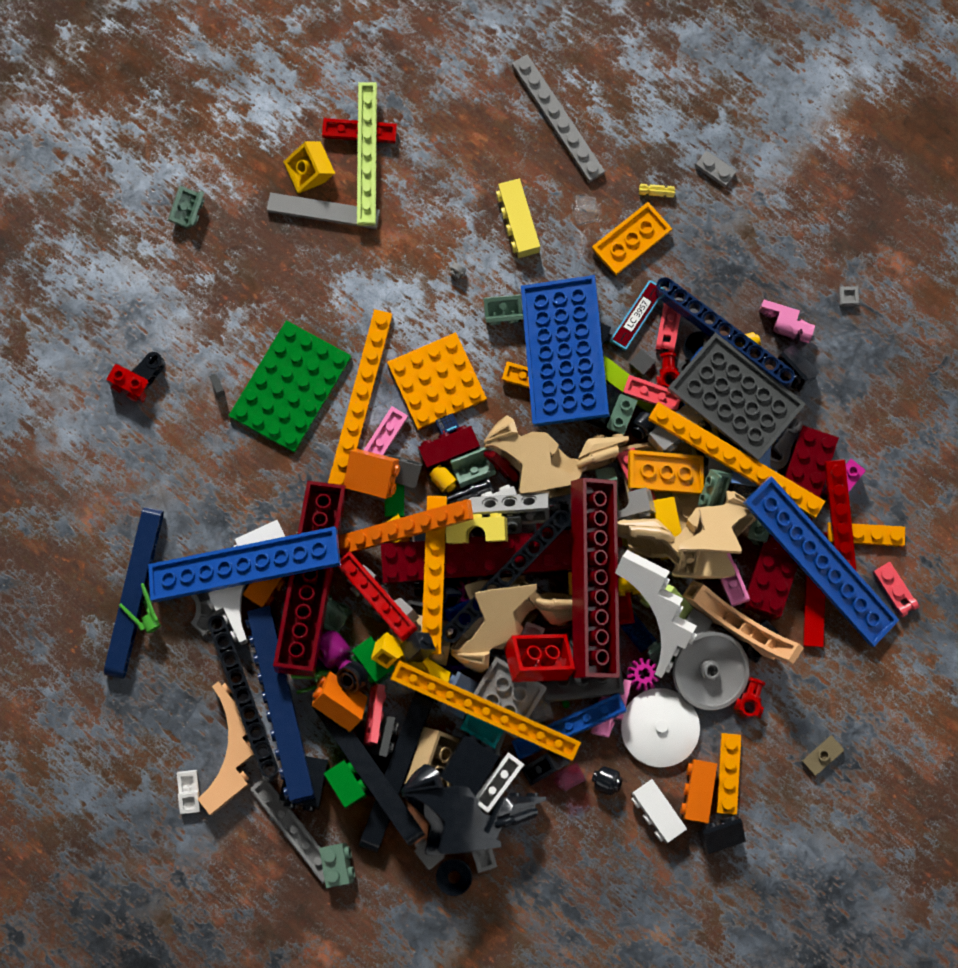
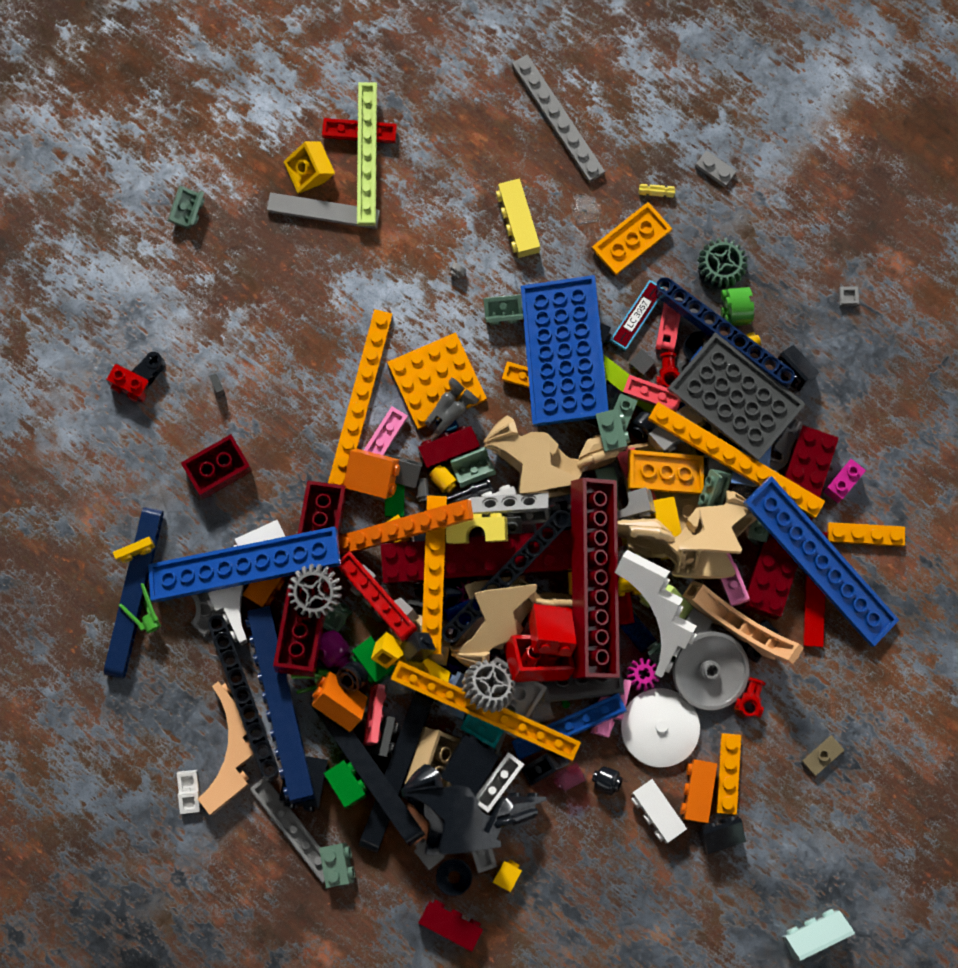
(140, 547): none -> yellow plate
(216, 466): none -> dark red brick
(290, 386): green plate -> none
(306, 606): none -> light grey gear
(422, 490): none -> dark grey pin
(448, 408): none -> dark grey piece
(451, 925): none -> dark red brick
(479, 690): none -> light grey gear
(501, 465): dark red plate -> none
(507, 875): none -> yellow brick
(552, 630): none -> red brick
(611, 430): none -> sand green bracket
(729, 265): none -> sand green gear
(737, 306): none -> bright green brick
(786, 321): bright pink plate -> none
(817, 934): none -> light aqua slope
(840, 509): red plate -> none
(895, 589): coral plate -> none

